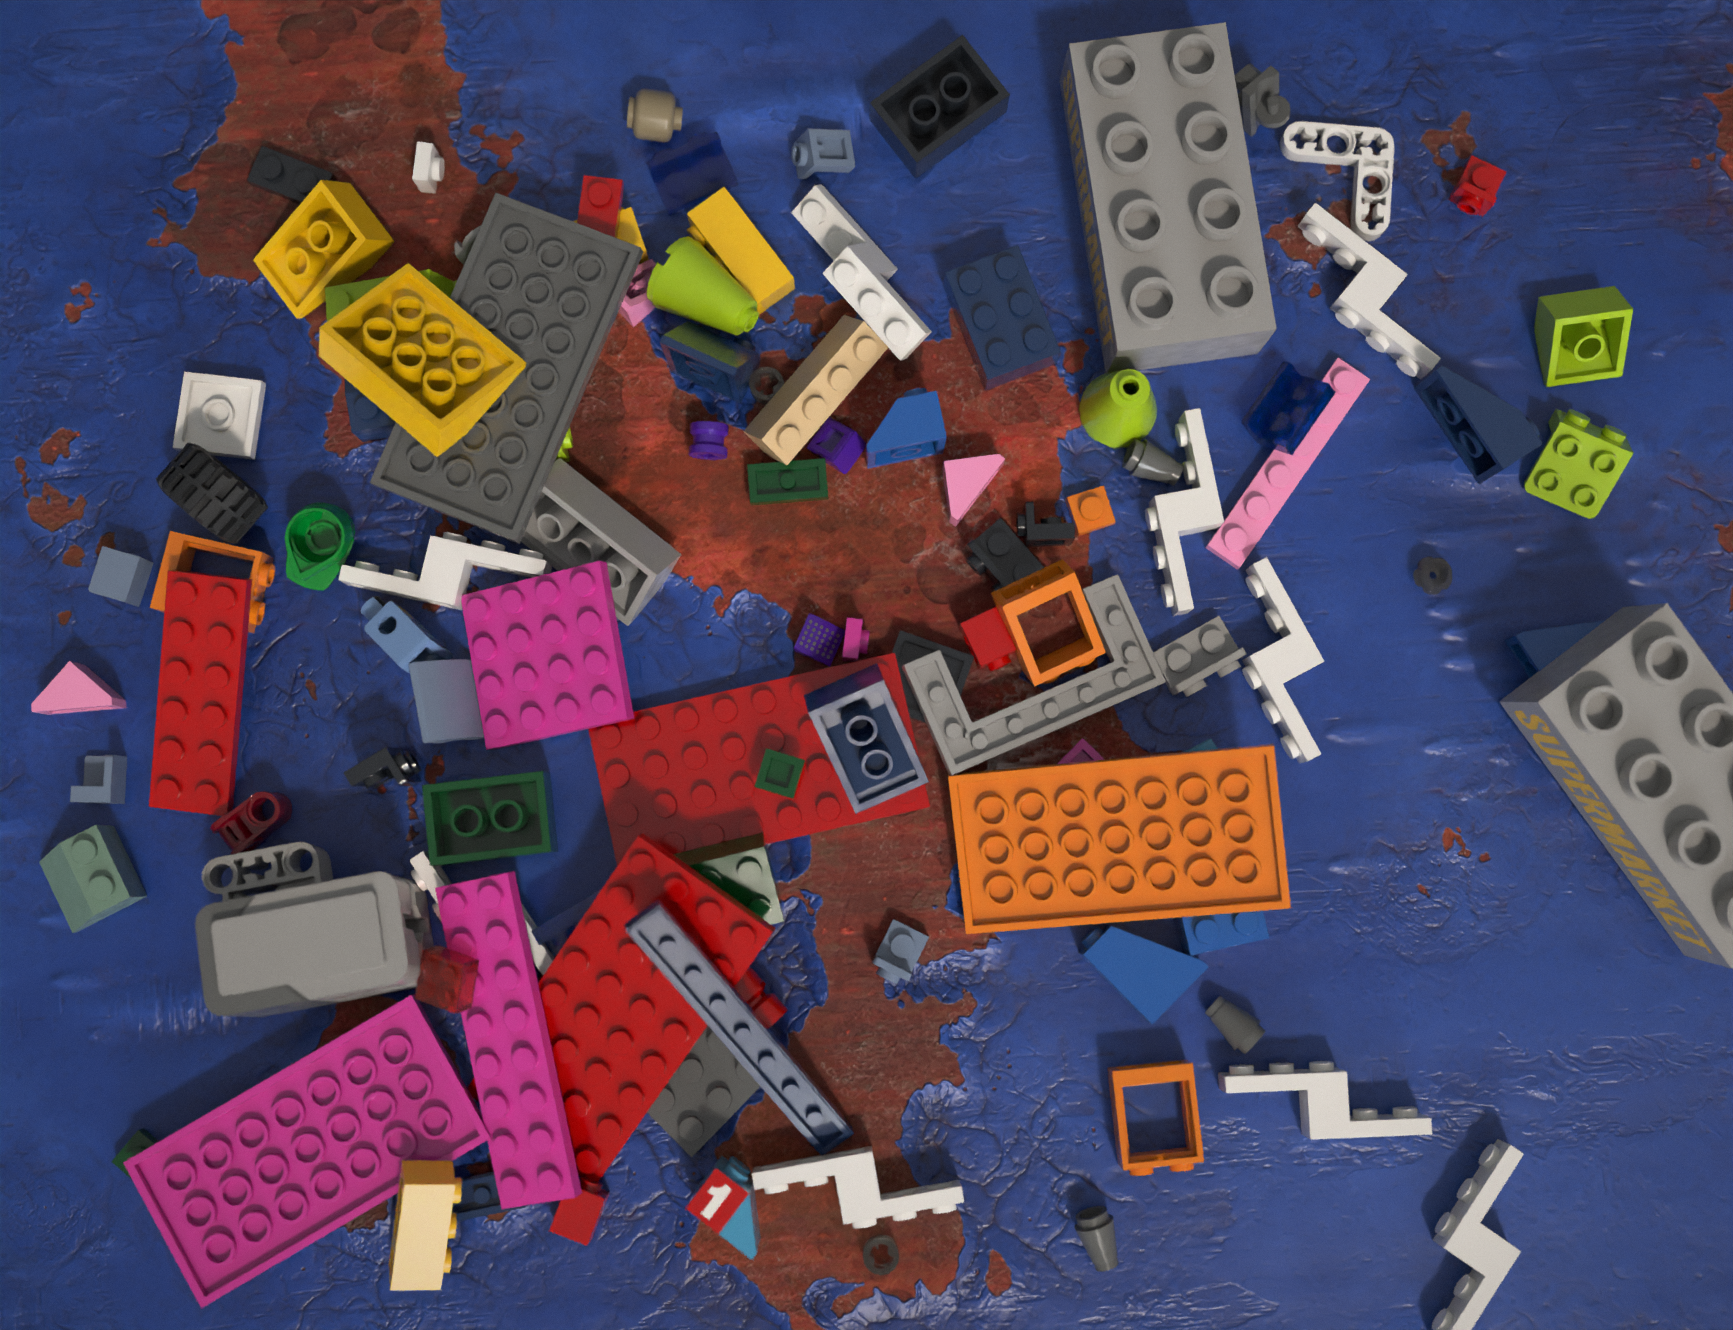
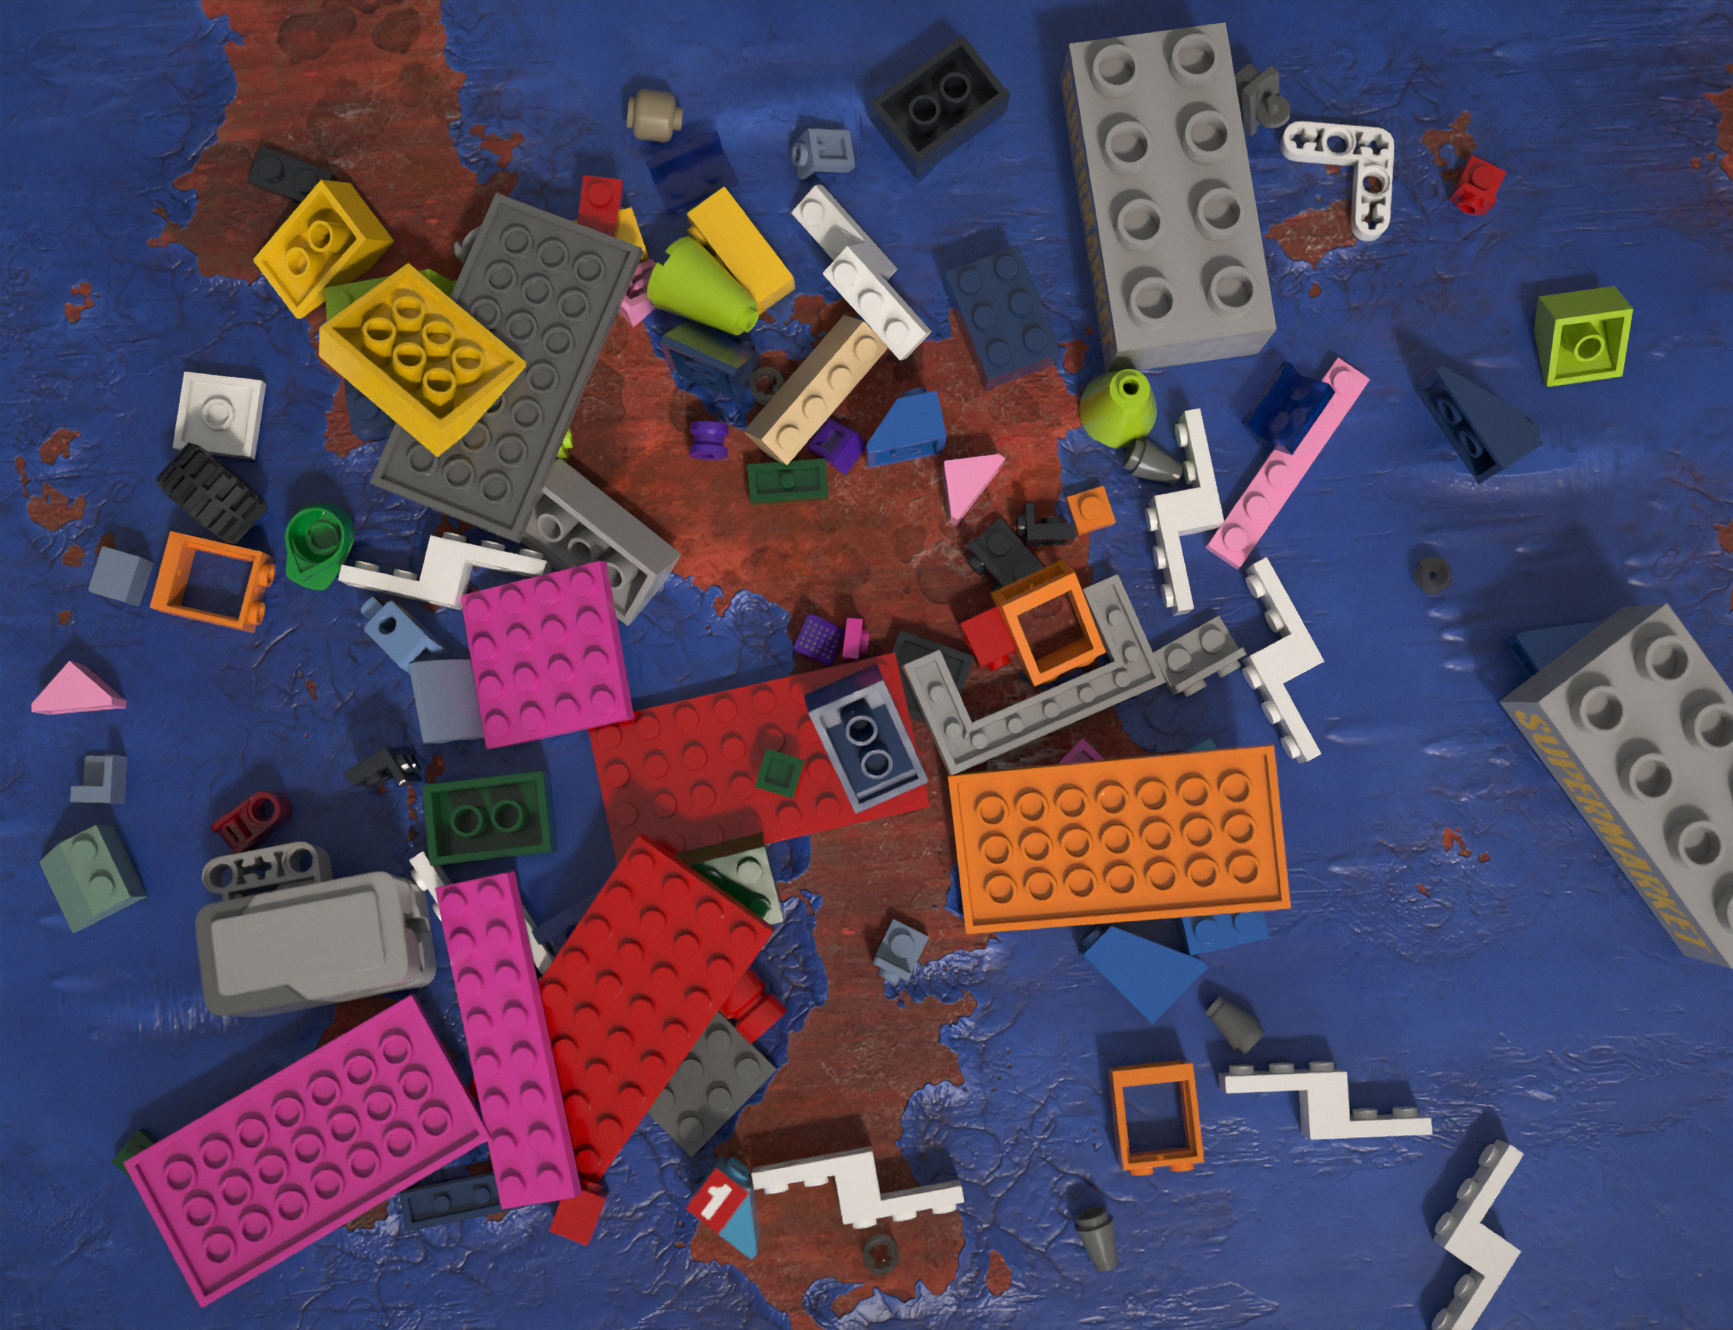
(200, 692): red plate -> none
(423, 1225): brick -> none
(428, 167): white plate -> none
(447, 979): clear red piece -> none
(738, 1027): tile -> none
(1367, 292): white bracket -> none
(1578, 463): lime bracket -> none

